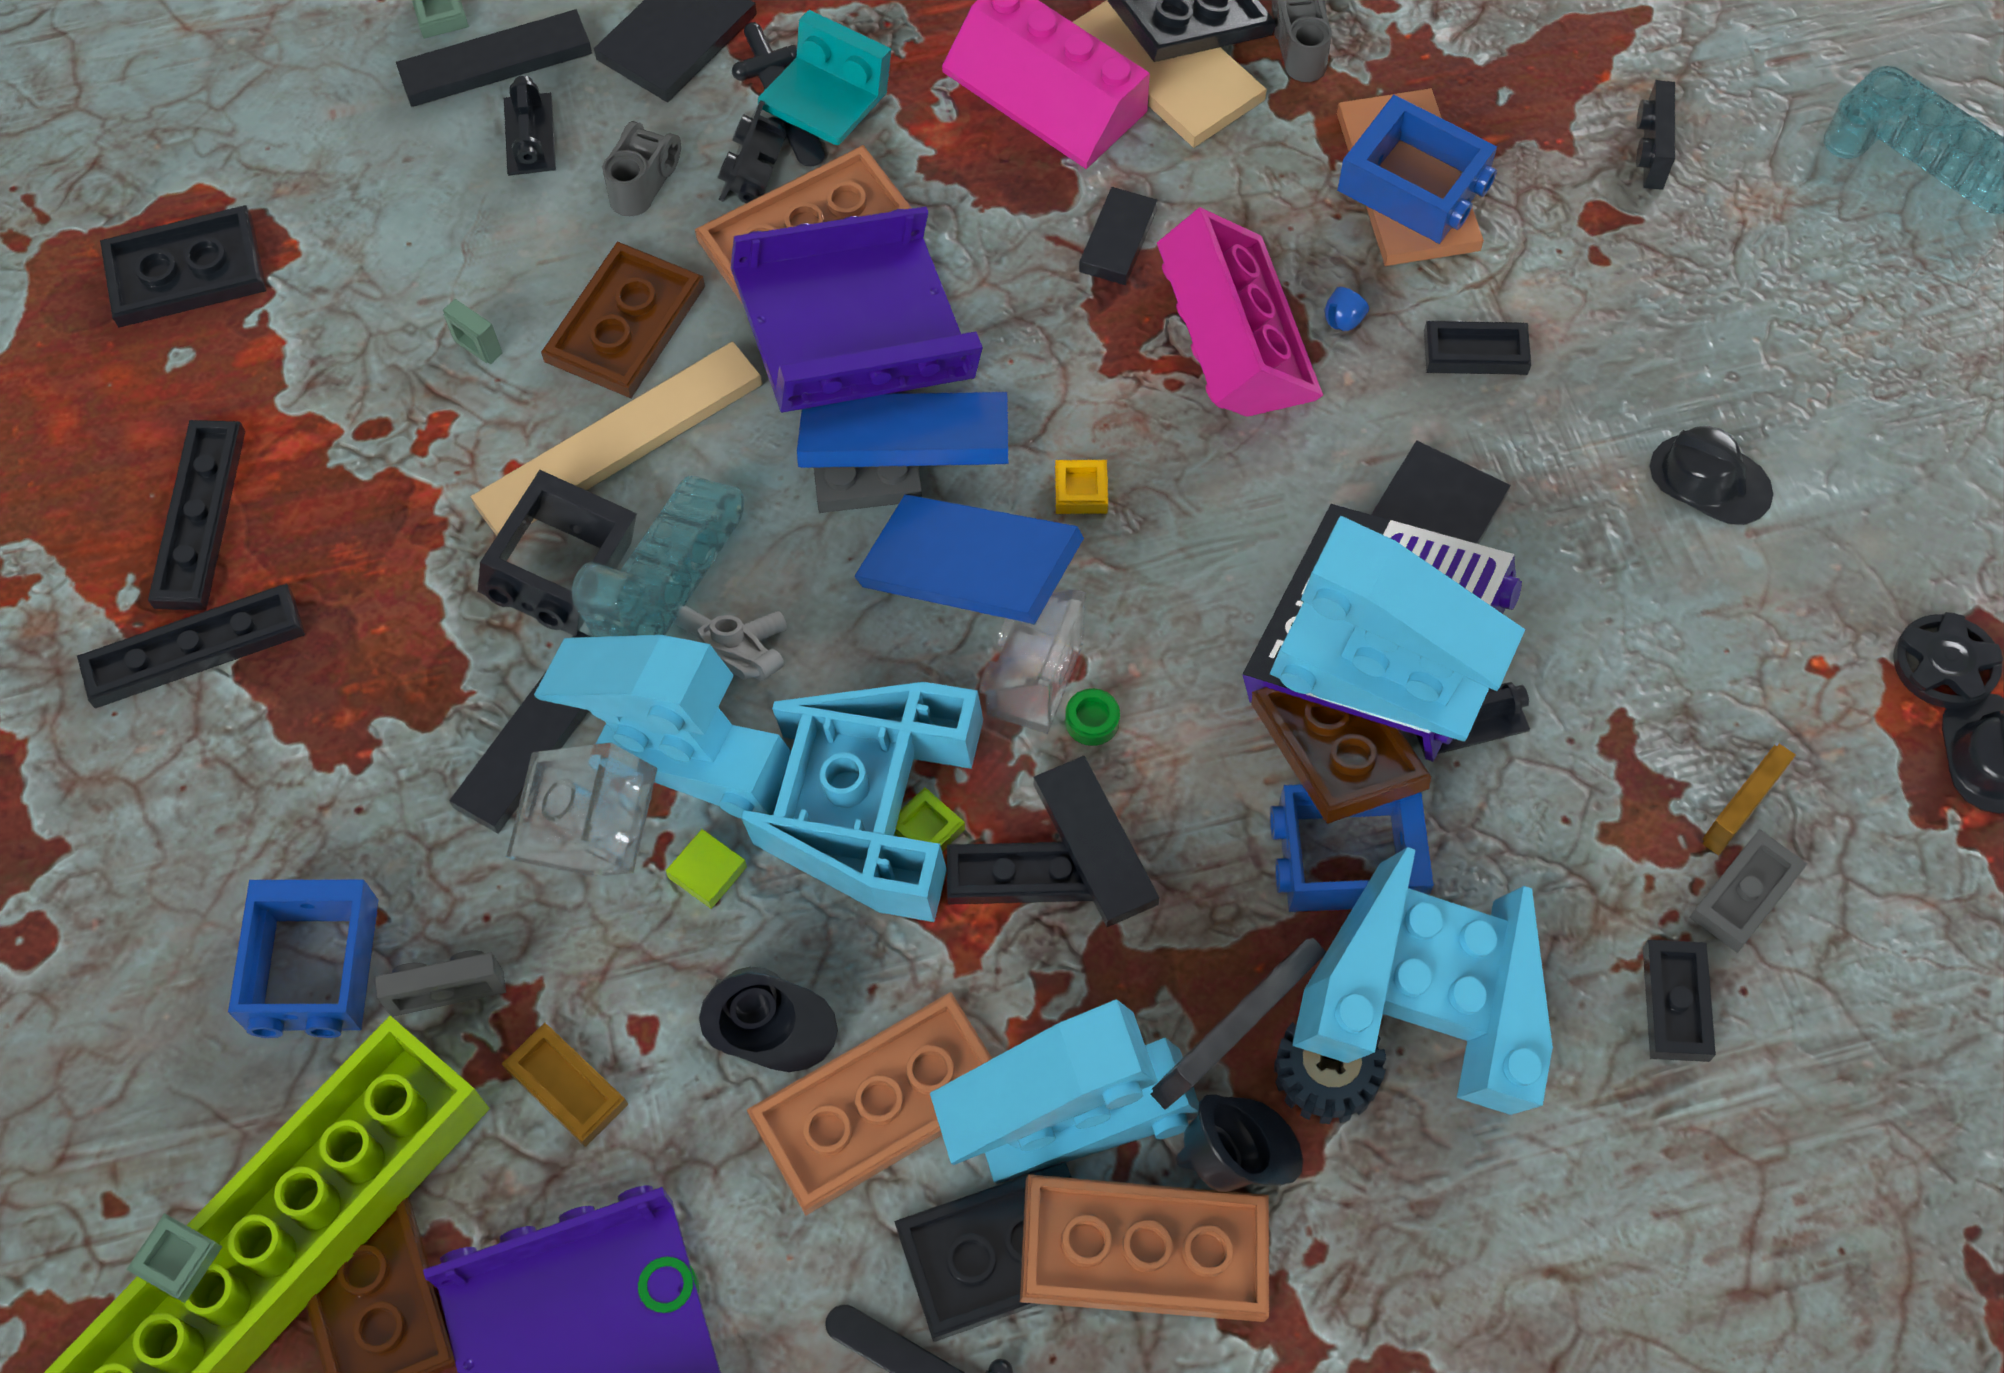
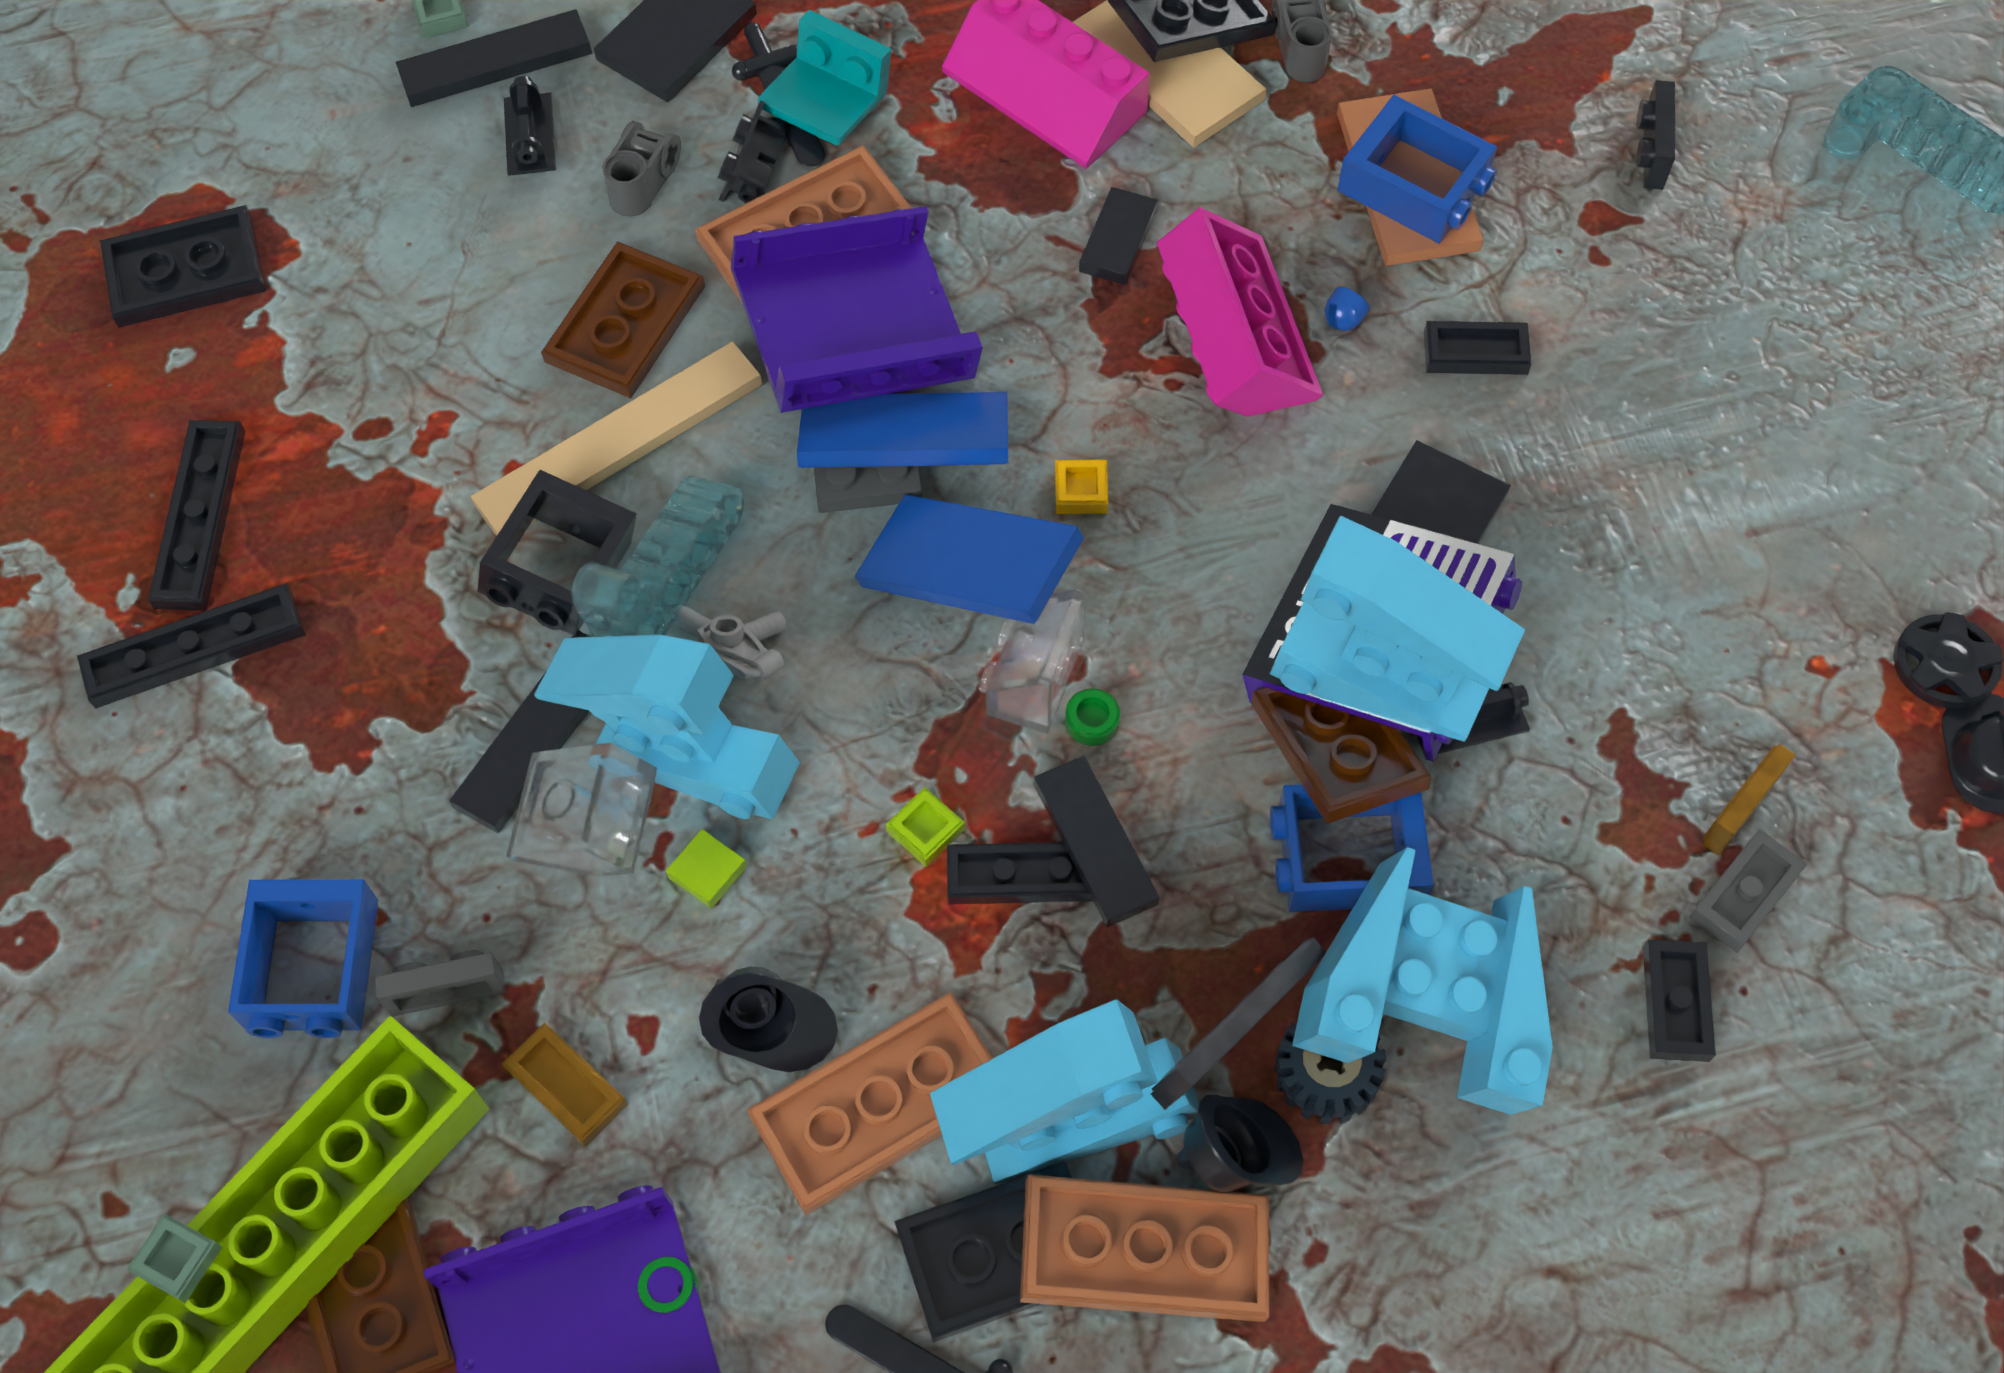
(472, 331): sand green tile -> none
(849, 787): medium azure wedge -> none
(1712, 475): black piece -> none

